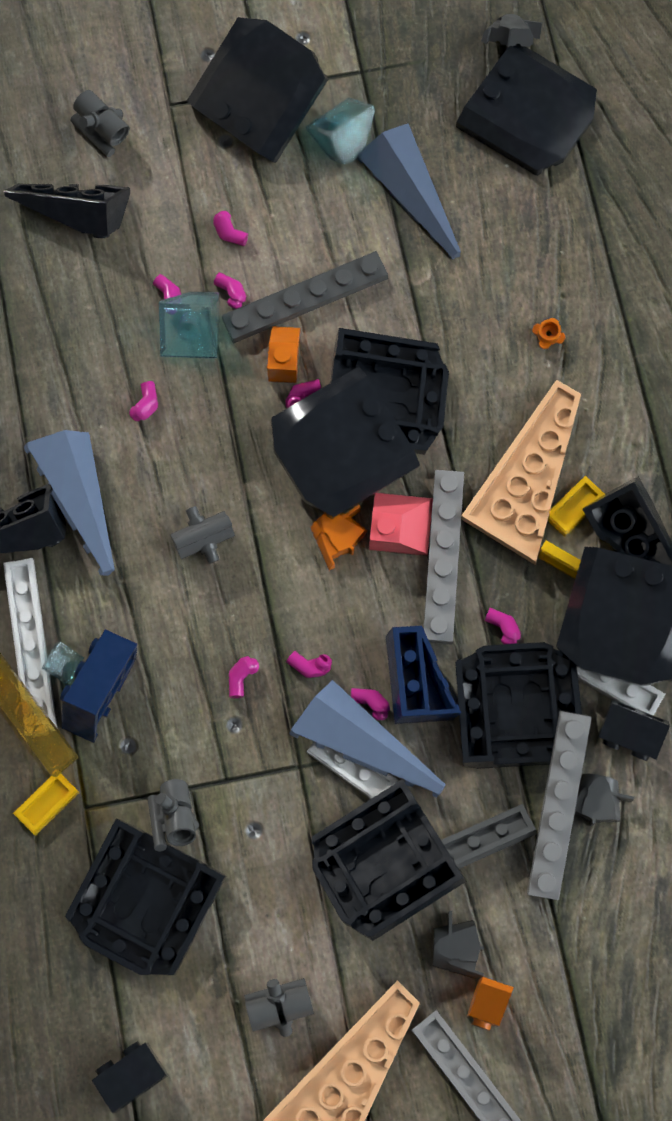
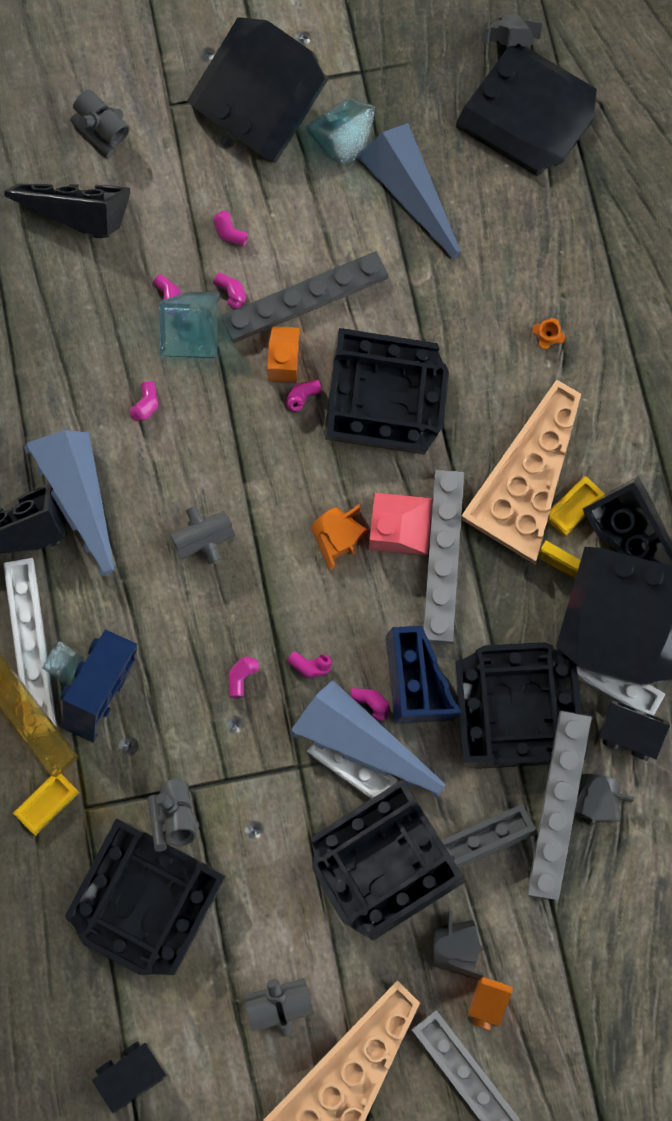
(341, 444): black wedge -> none
(507, 623): dark pink arm -> none

